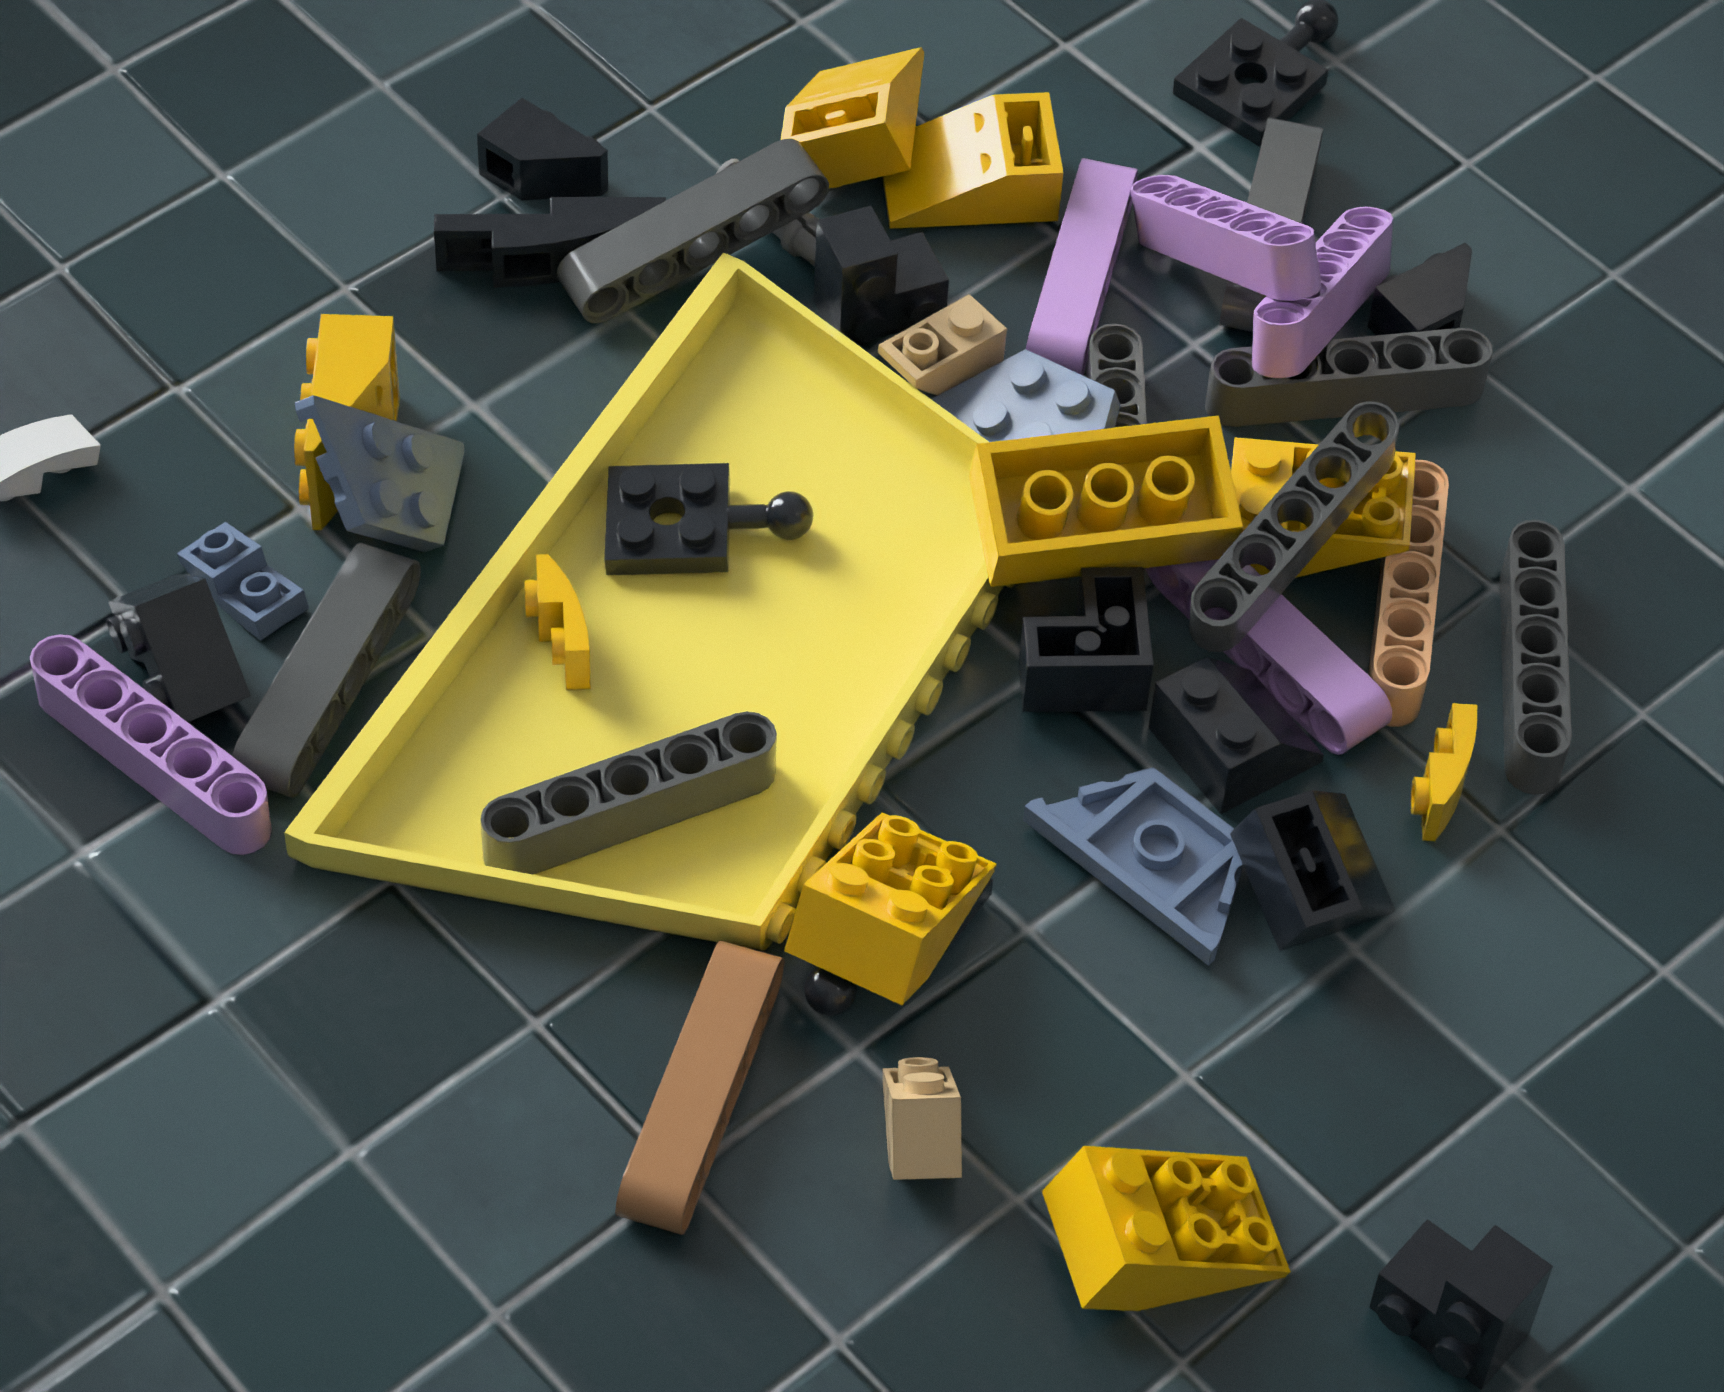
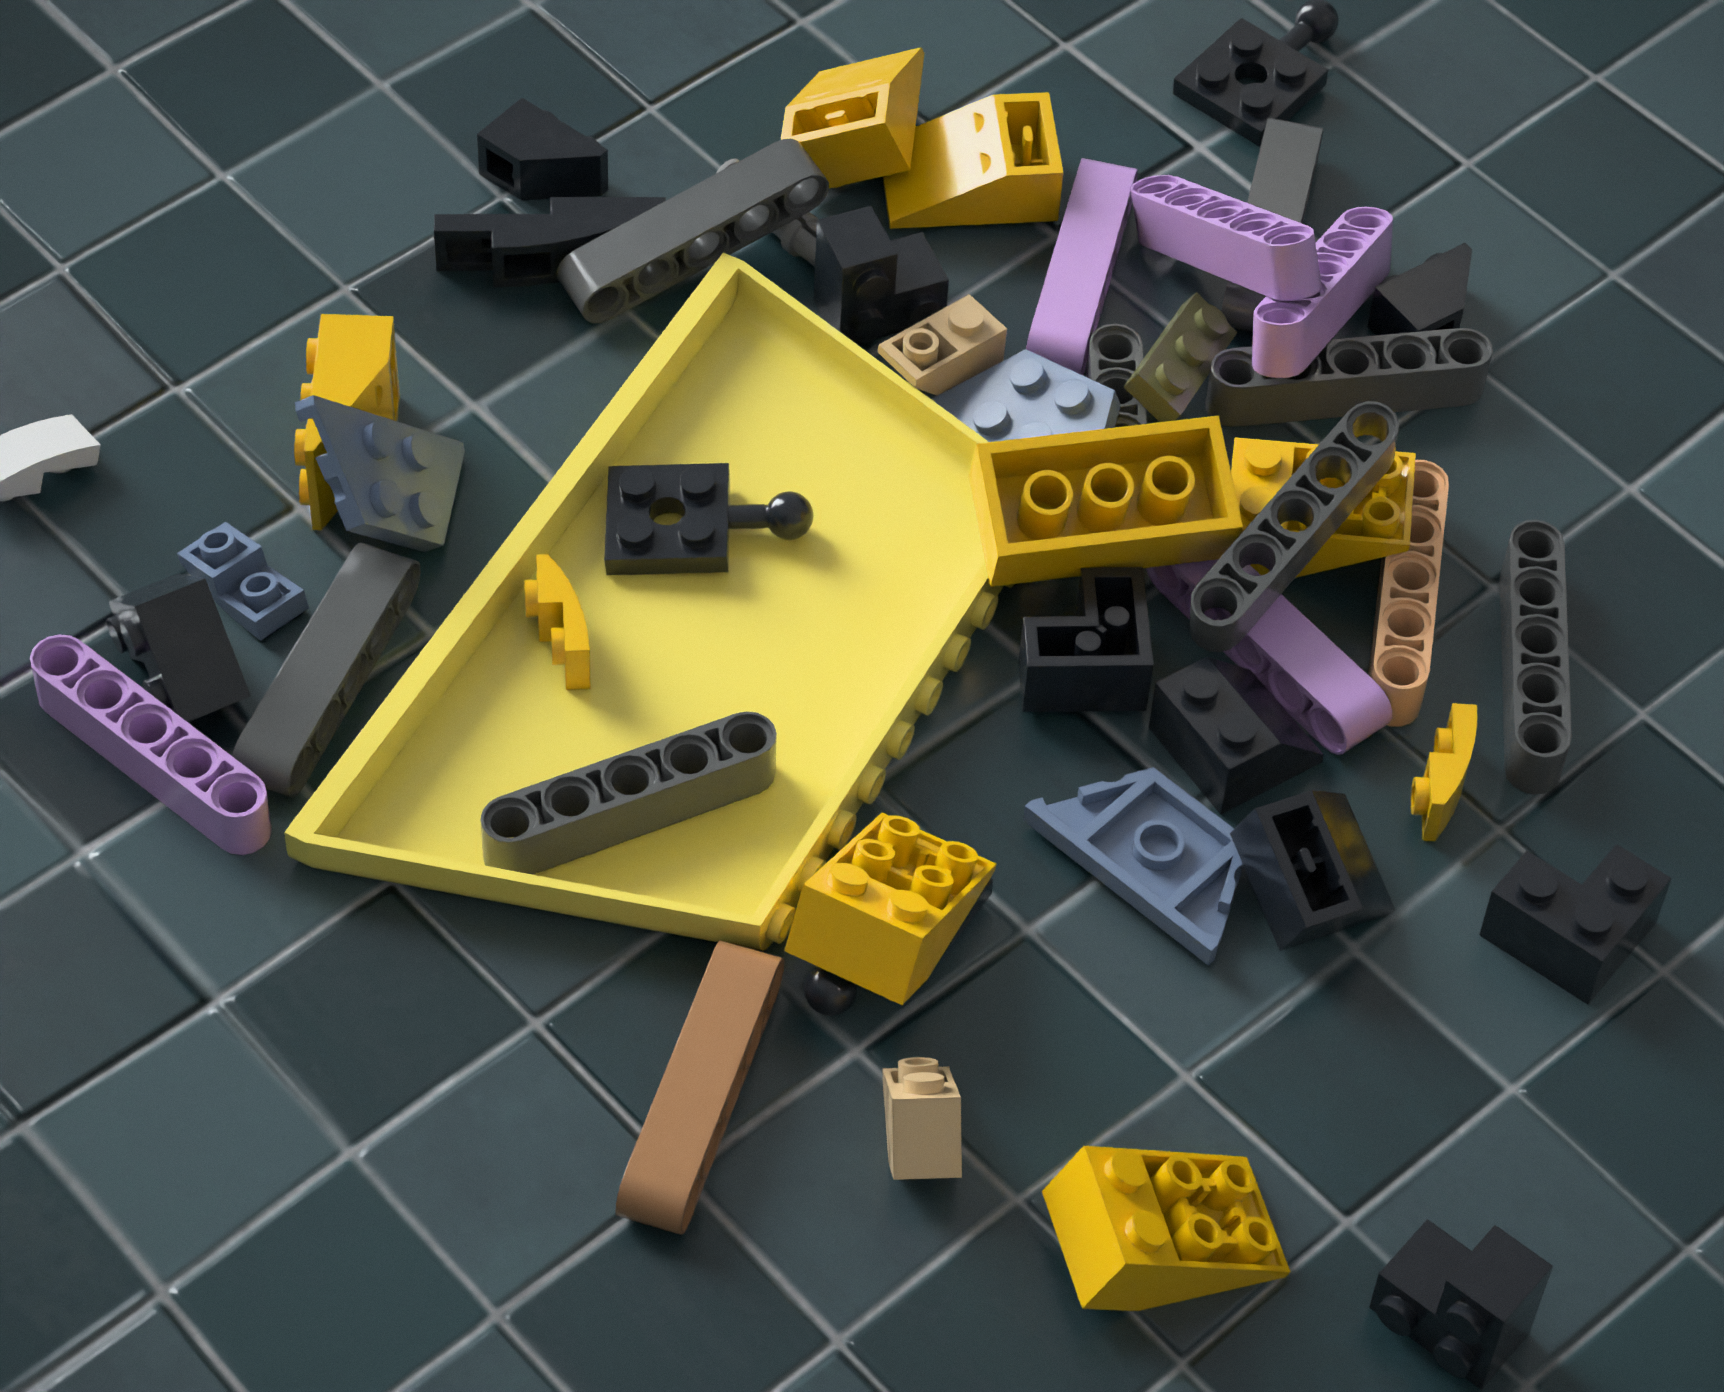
(1180, 359): none -> olive plate
(1572, 929): none -> black brick

